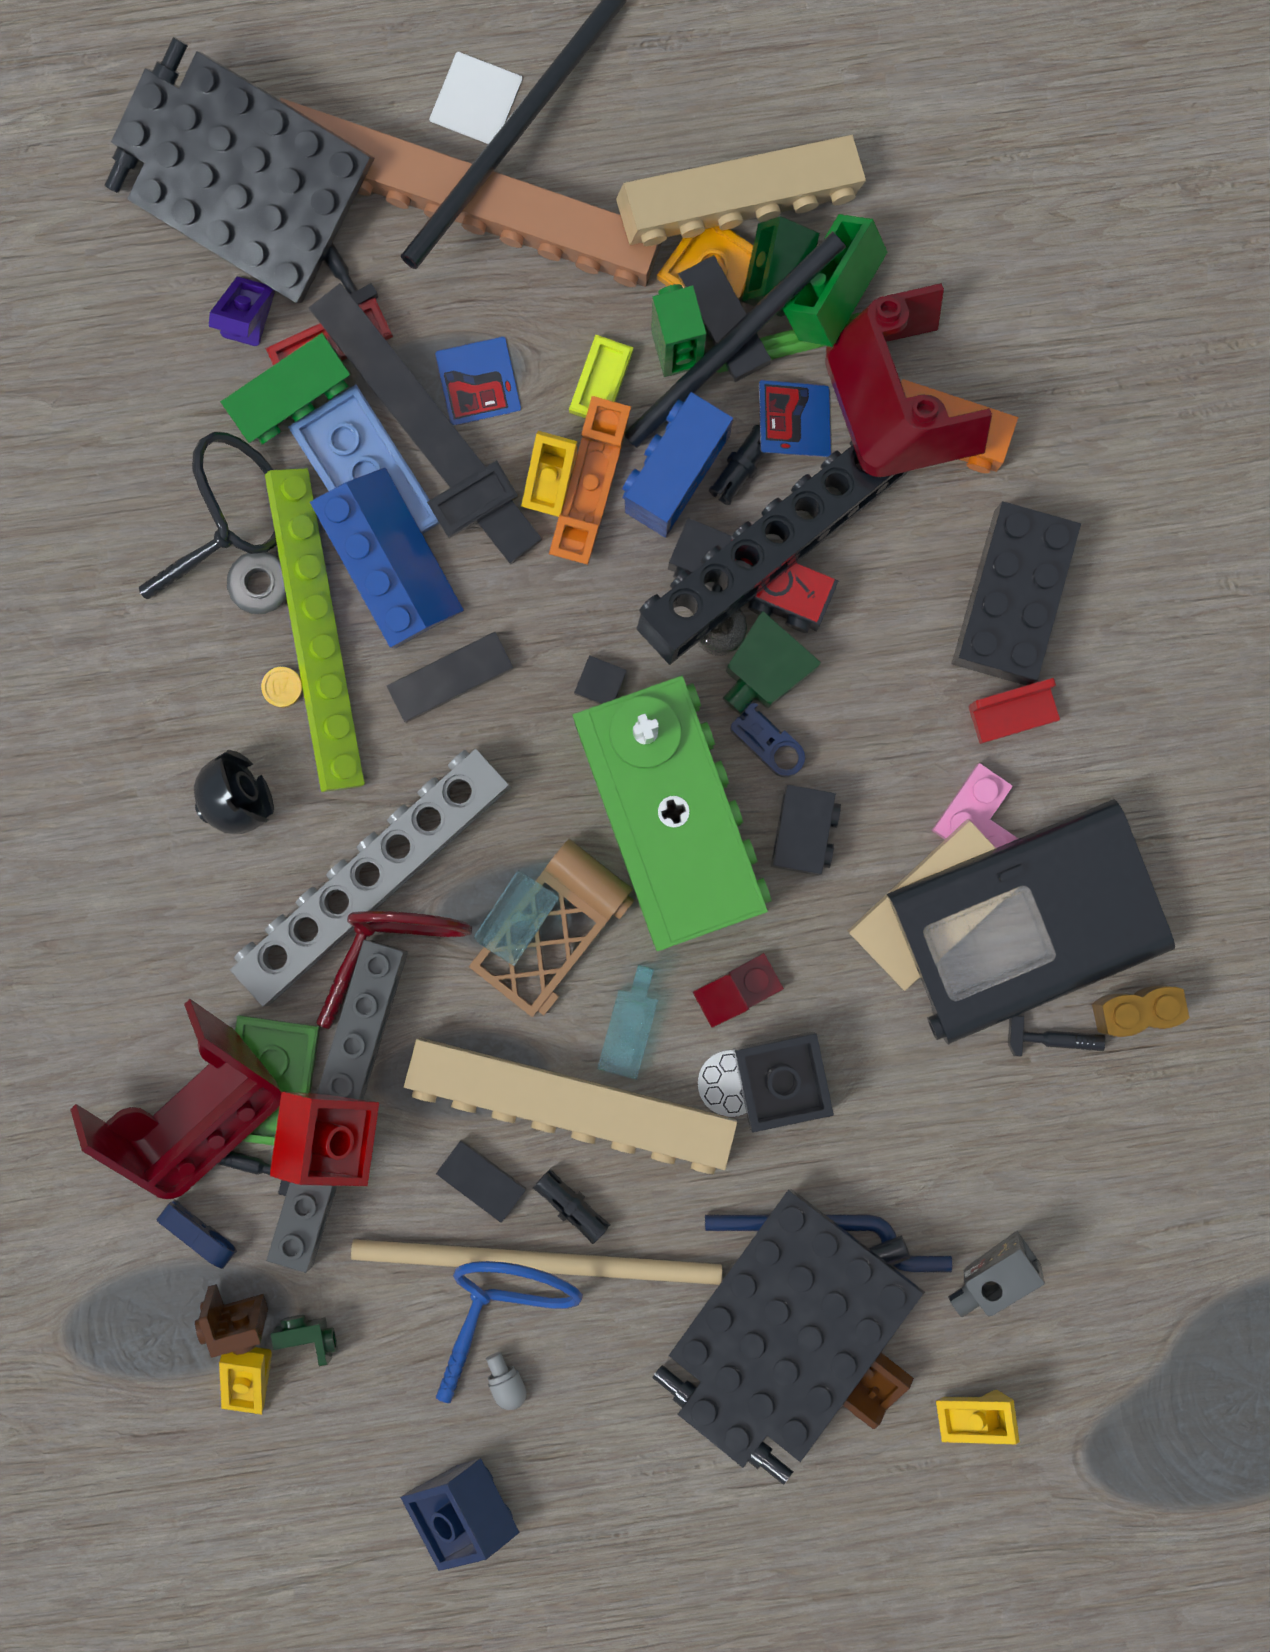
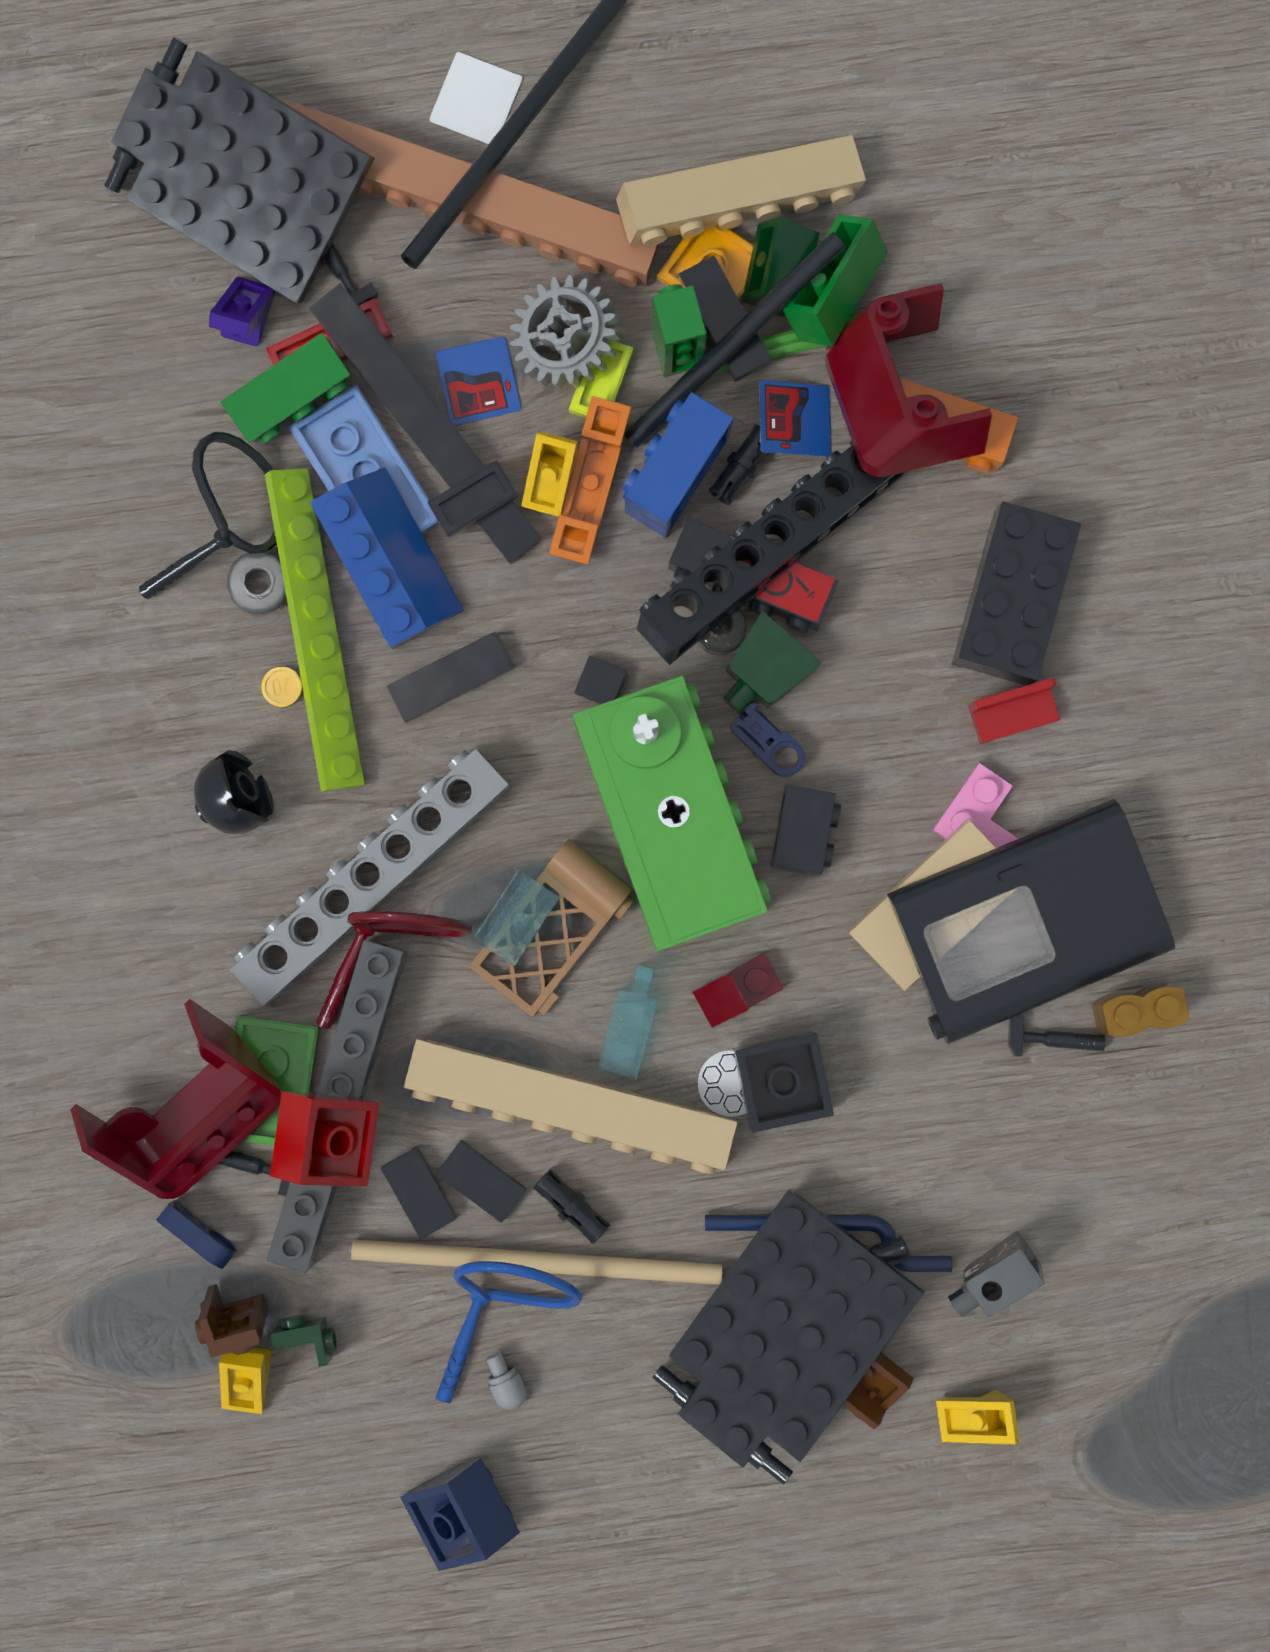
(418, 1192): none -> black tile
(576, 338): none -> light grey gear

